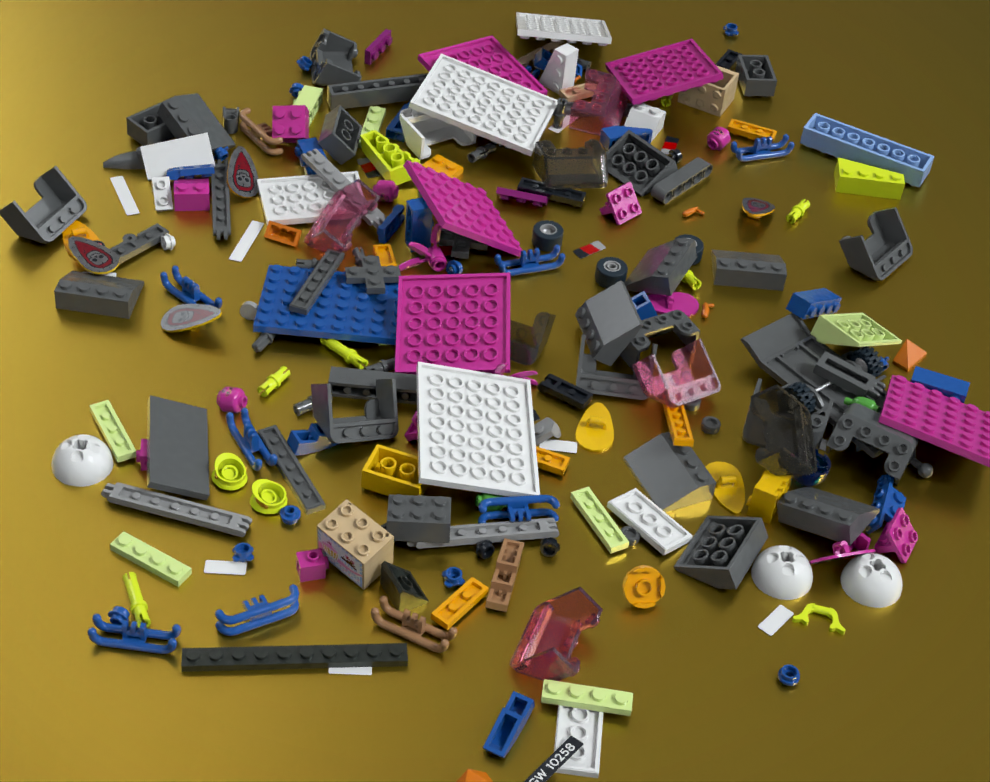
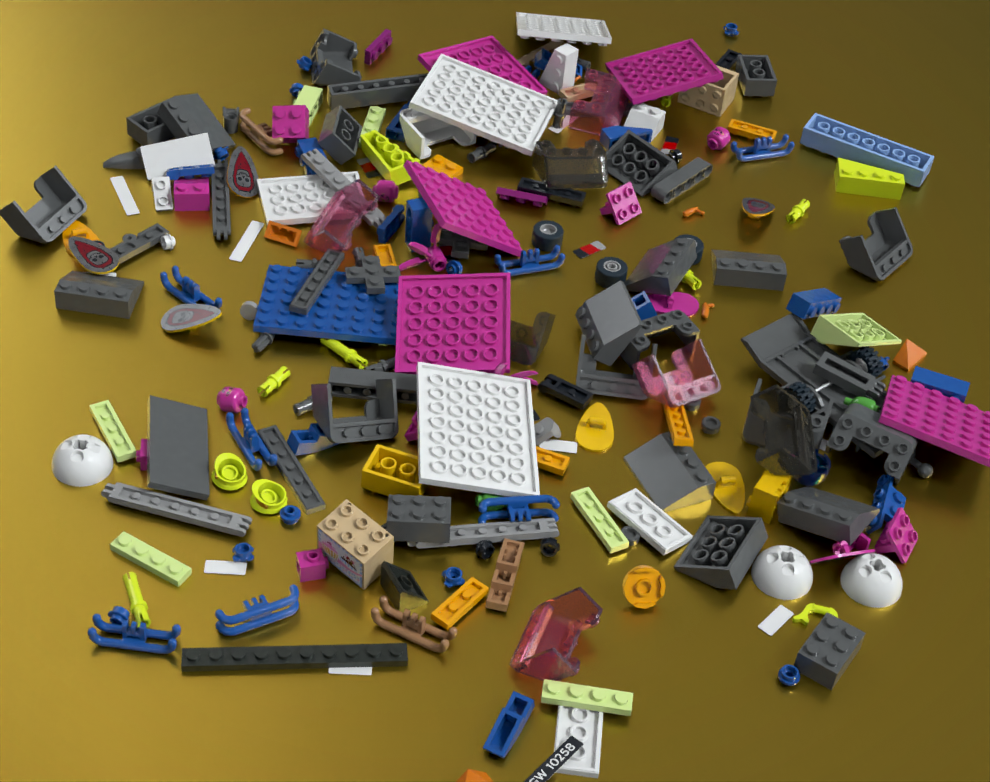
(829, 650): none -> dark grey brick

